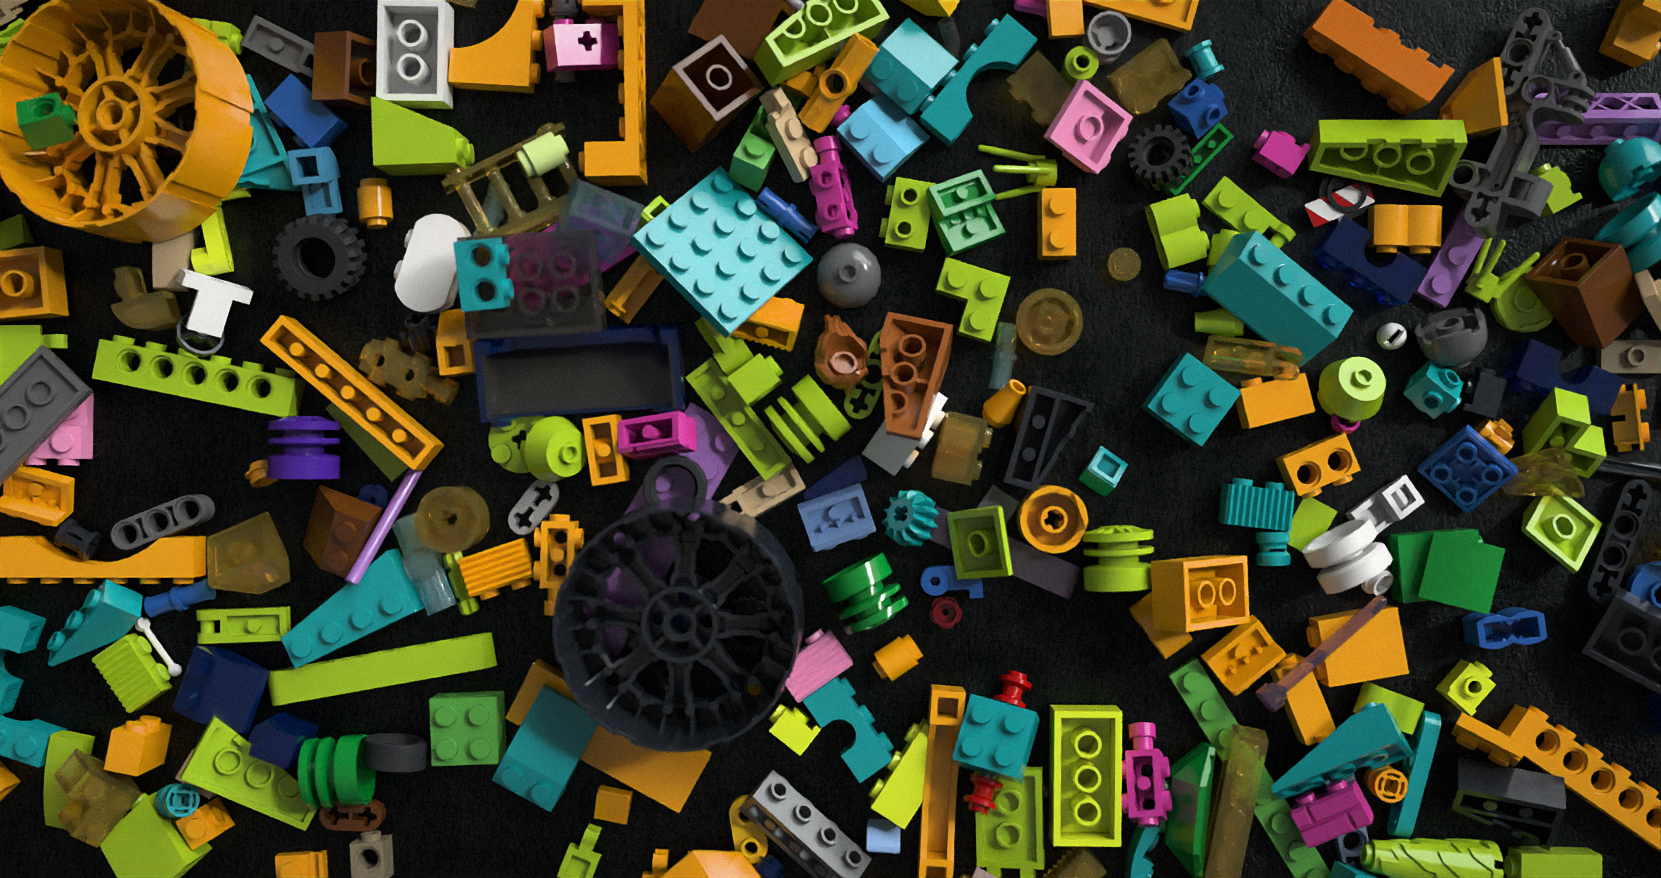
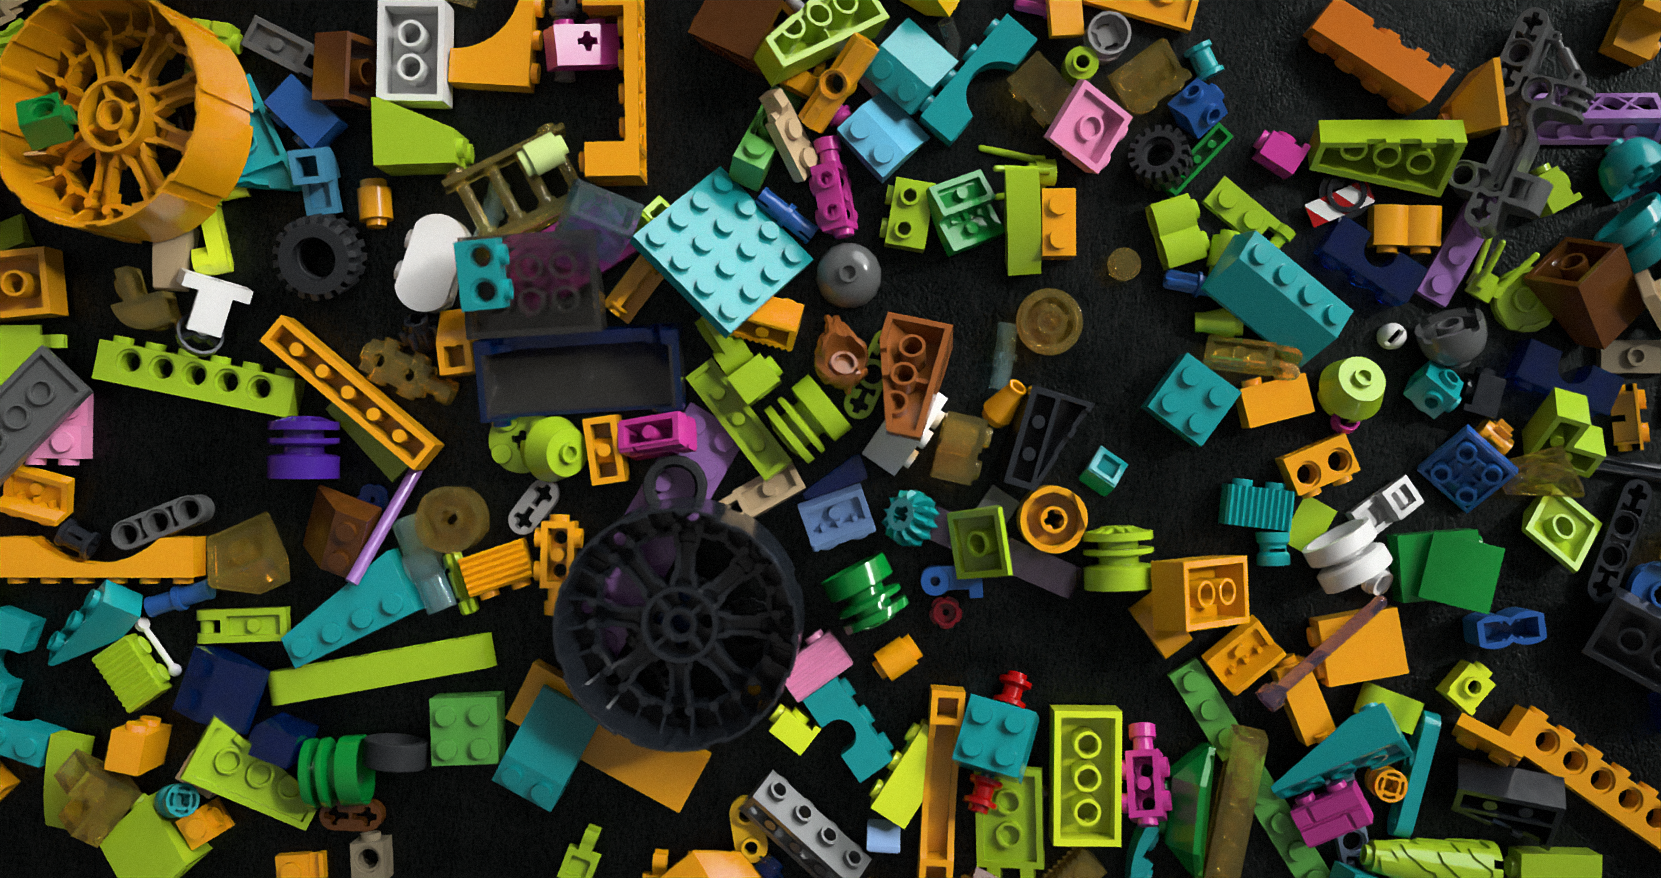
(258, 474): light orange plate -> none
(612, 804): light orange slope -> none
(706, 93): reddish brown slope -> none
(980, 290): lime brick -> none
(1022, 220): none -> lime slope

